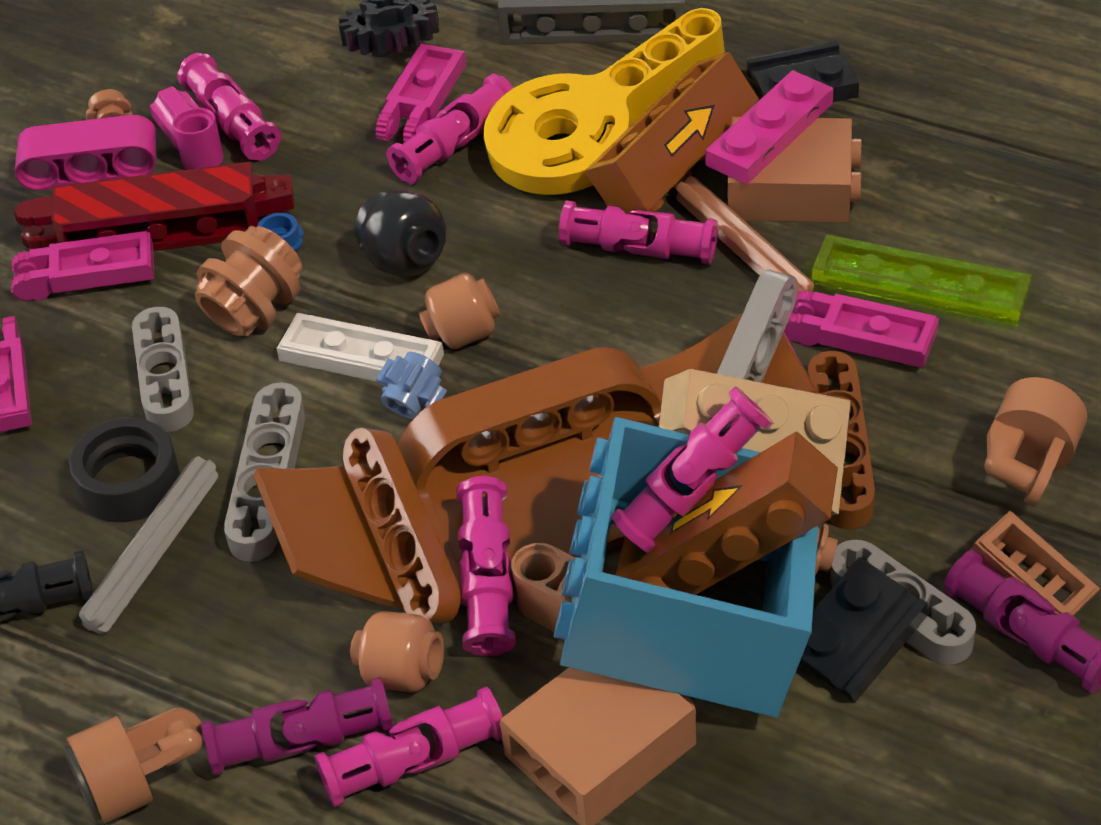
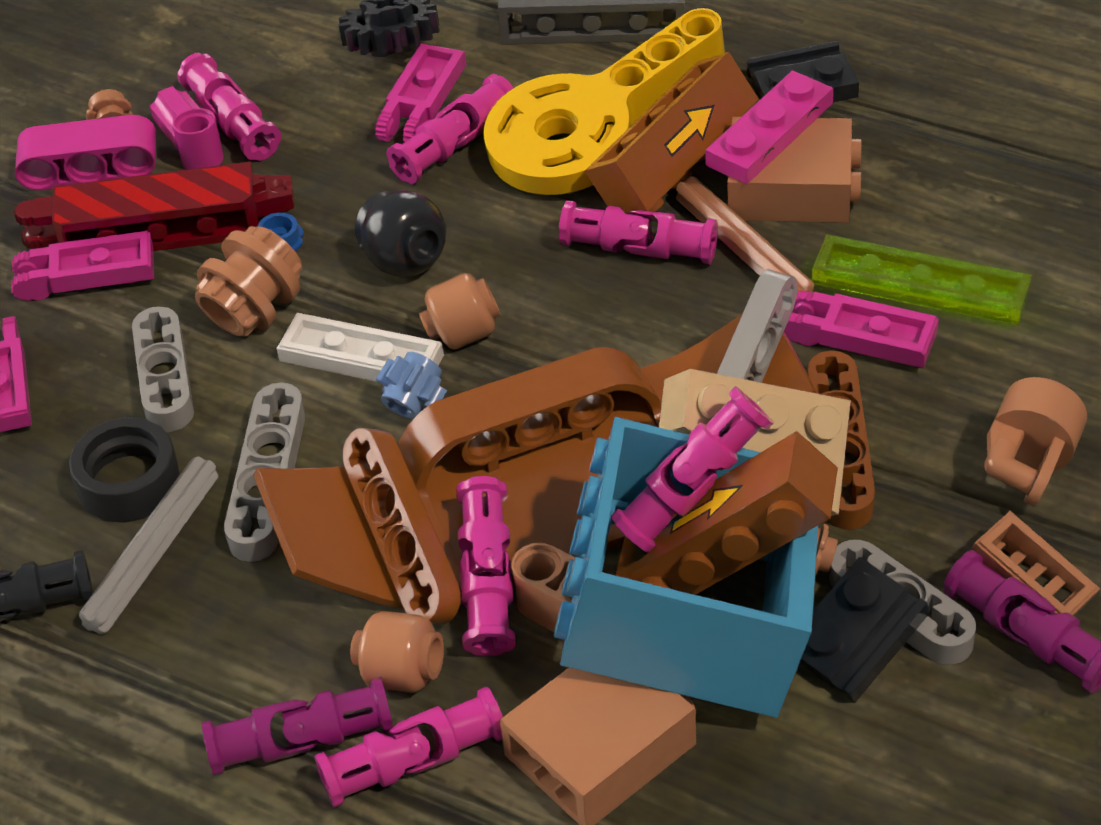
(114, 761): nougat piece -> none

